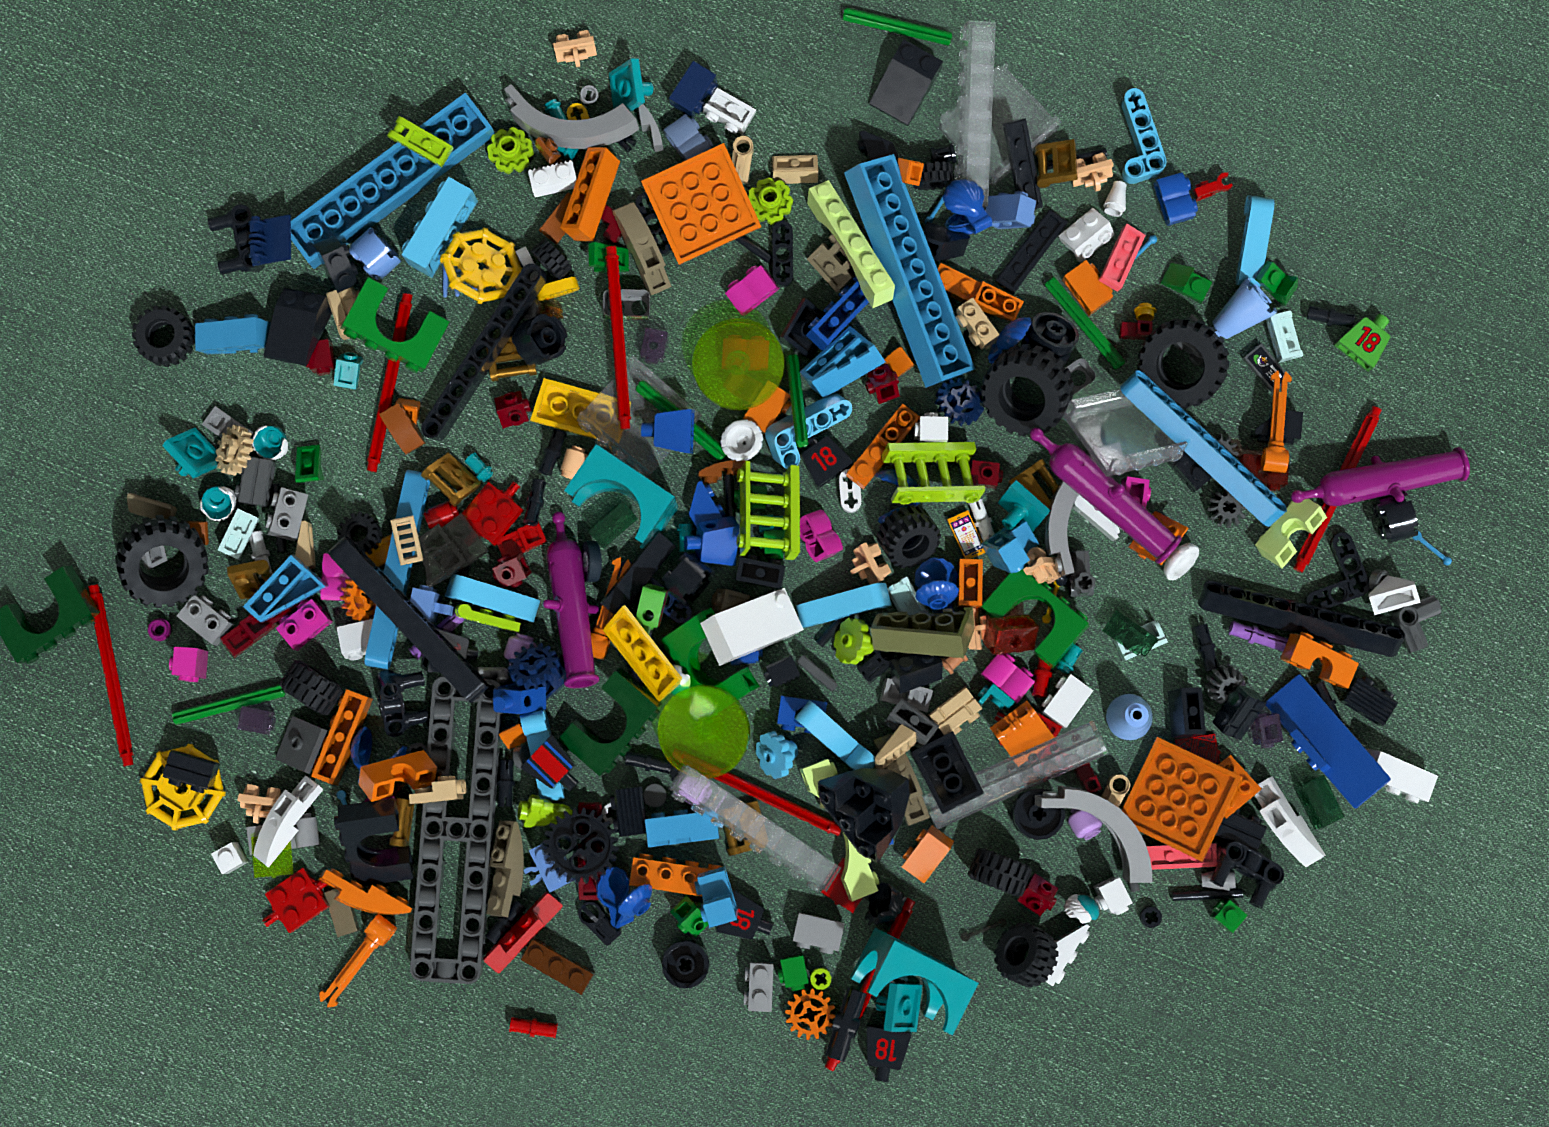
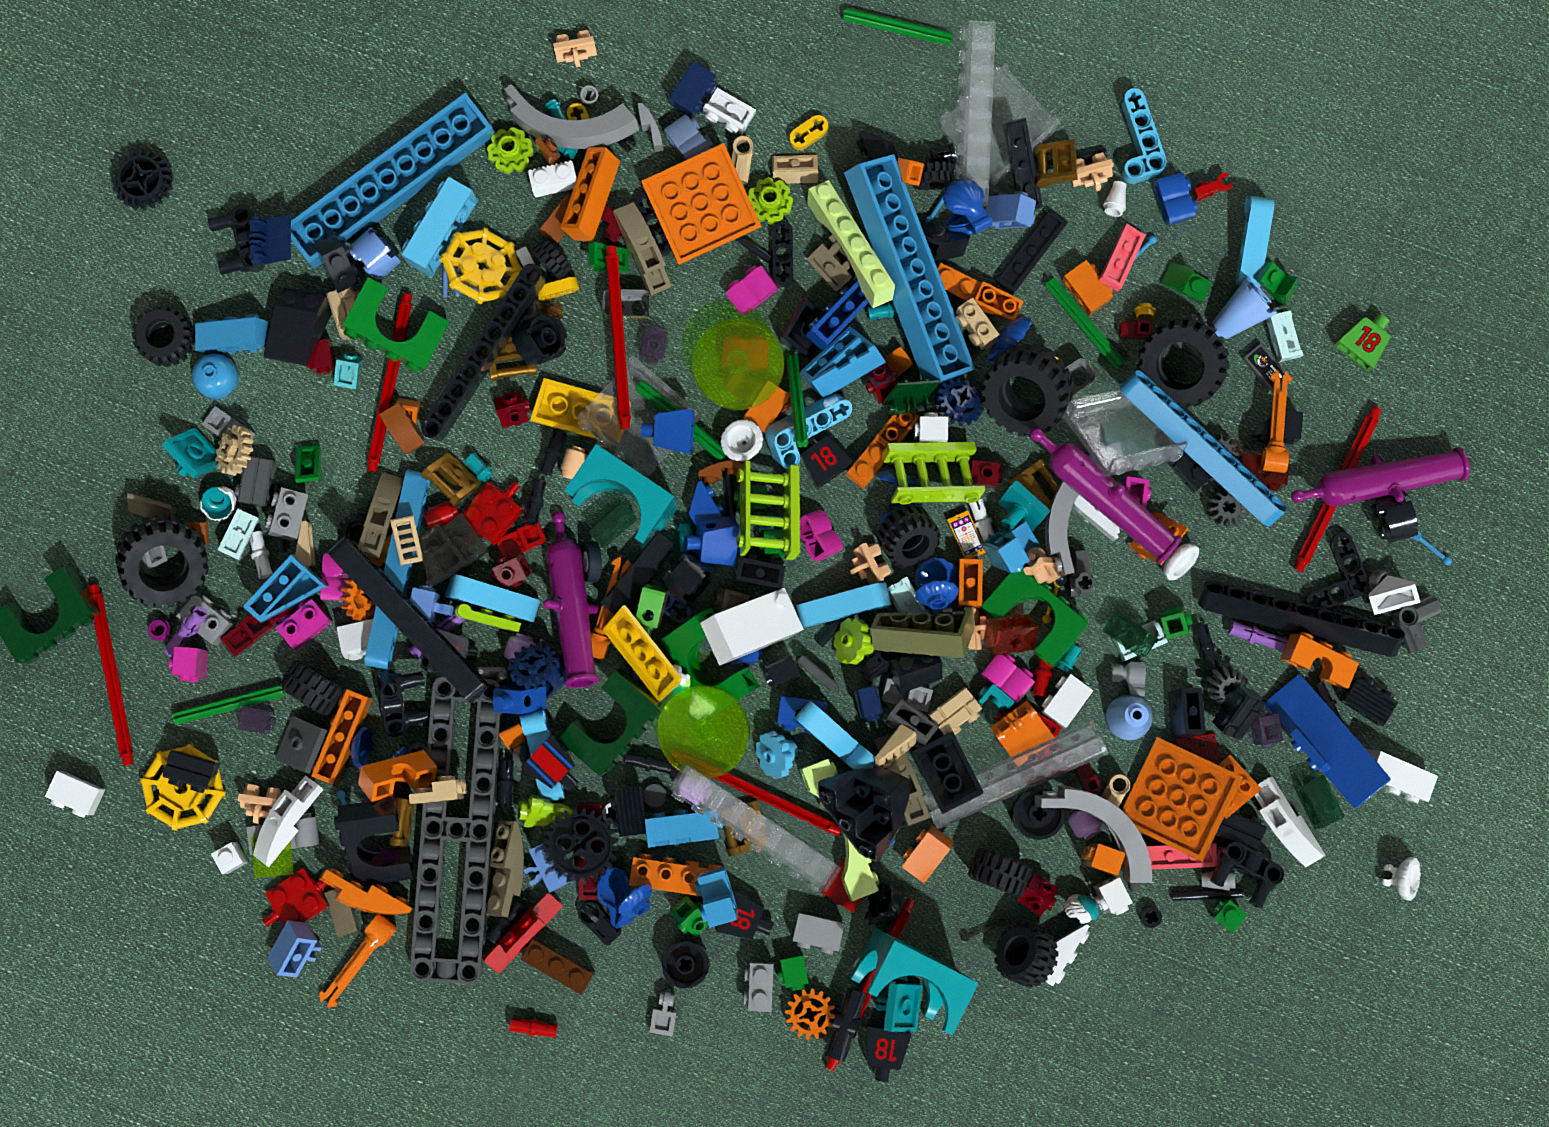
(74, 793): none -> white brick
(160, 175): none -> black gear
(189, 627): none -> medium lavender pin
(215, 376): none -> dark azure cylinder
(245, 579): pearl gold plate -> none
(270, 442): teal hair -> none
(293, 949): none -> medium blue brick
(380, 514): none -> dark tan slope
(420, 141): lime plate -> none
(628, 86): teal tile -> none
(663, 1019): none -> light grey plate
(812, 136): none -> yellow beam
(821, 985): lime bush -> none
(856, 492): white beam -> none
(869, 703): none -> dark blue brick
(882, 311): none -> teal pin
(906, 82): black slope -> none
(910, 397): none -> dark green hinge
(951, 663): nougat bush -> none
(1053, 334): black wheel -> none
(1087, 234): white bracket -> none
(1102, 858): none -> orange arch
(1134, 675): none -> light grey piece
(1176, 622): none -> green brick
(1299, 516): yellowish green arch -> none
(1330, 316): black pin -> none
(1405, 877): none -> white hair

